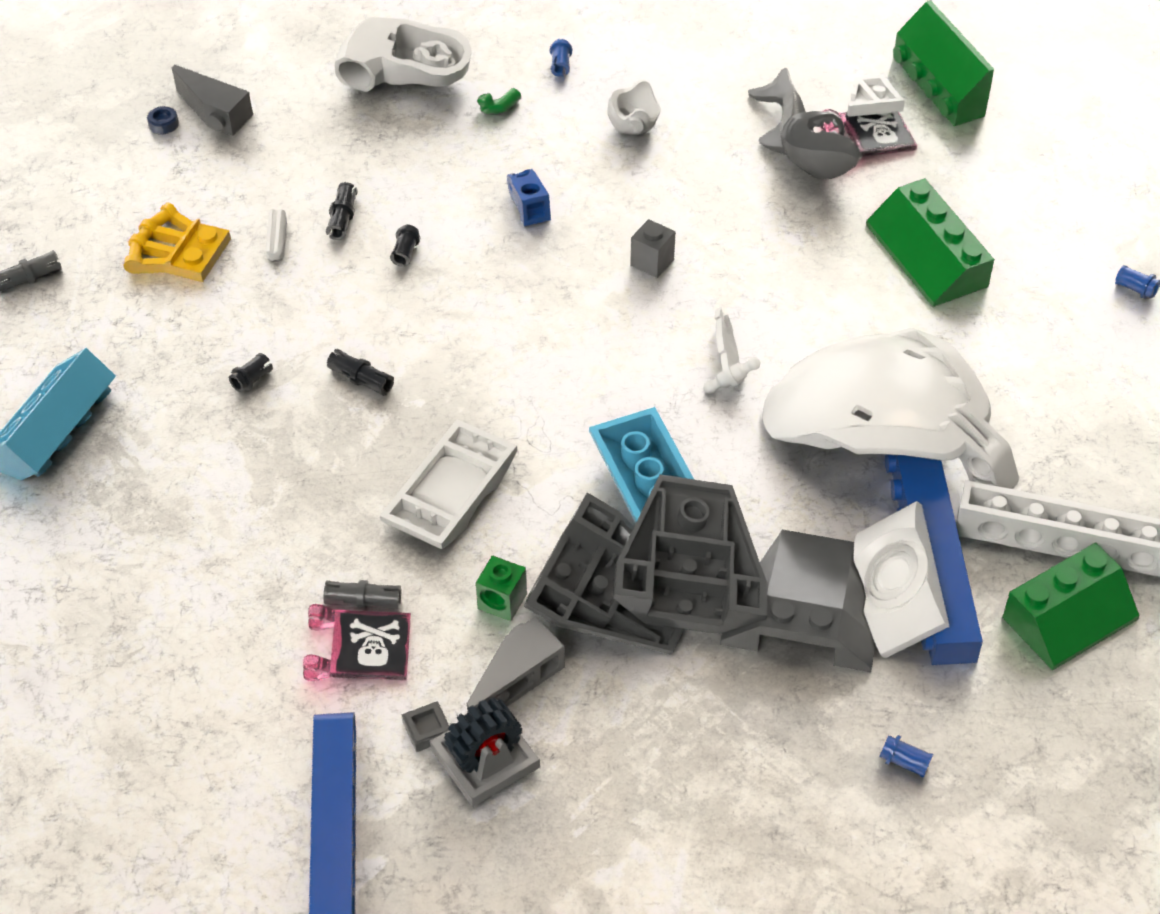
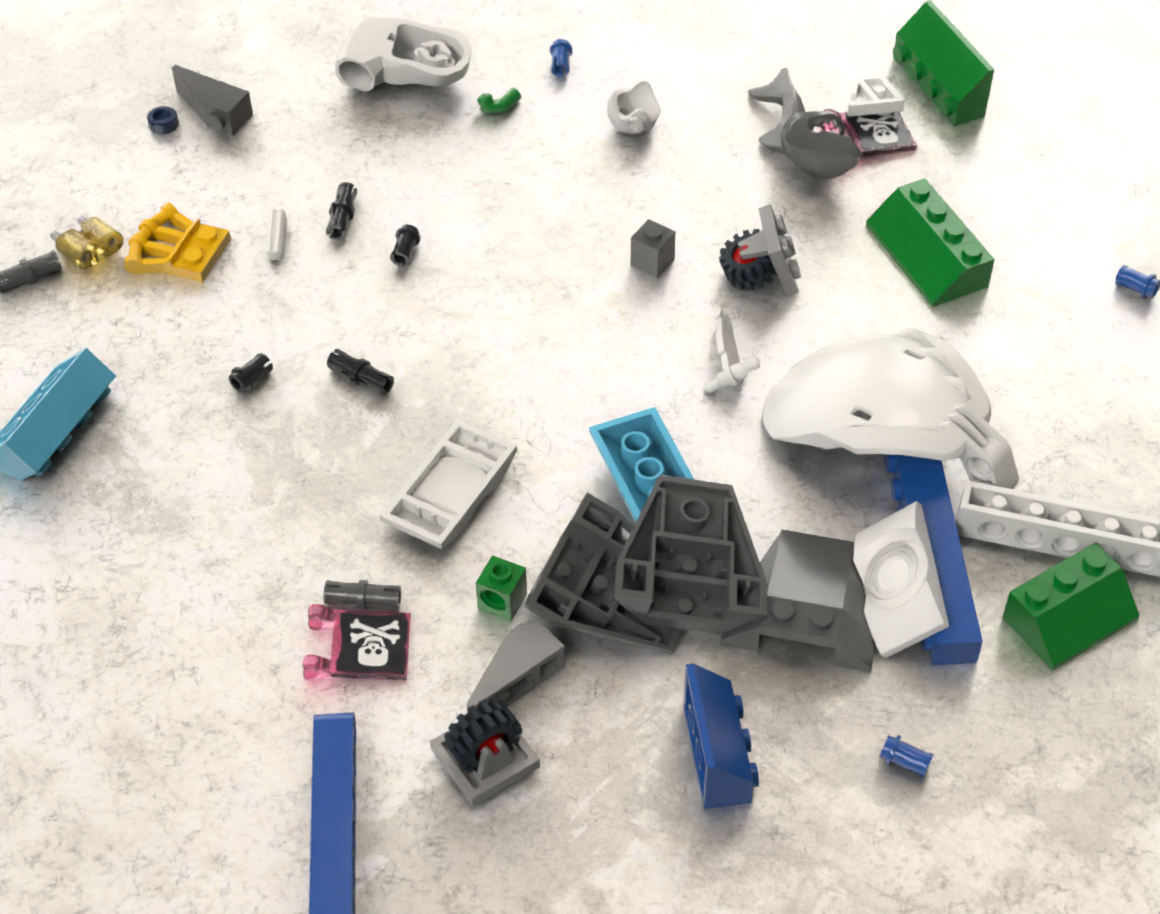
(84, 246): none -> clear yellow piece
(425, 725): dark grey tile -> none
(529, 197): blue leg -> none
(718, 739): none -> blue slope
(761, 256): none -> plate

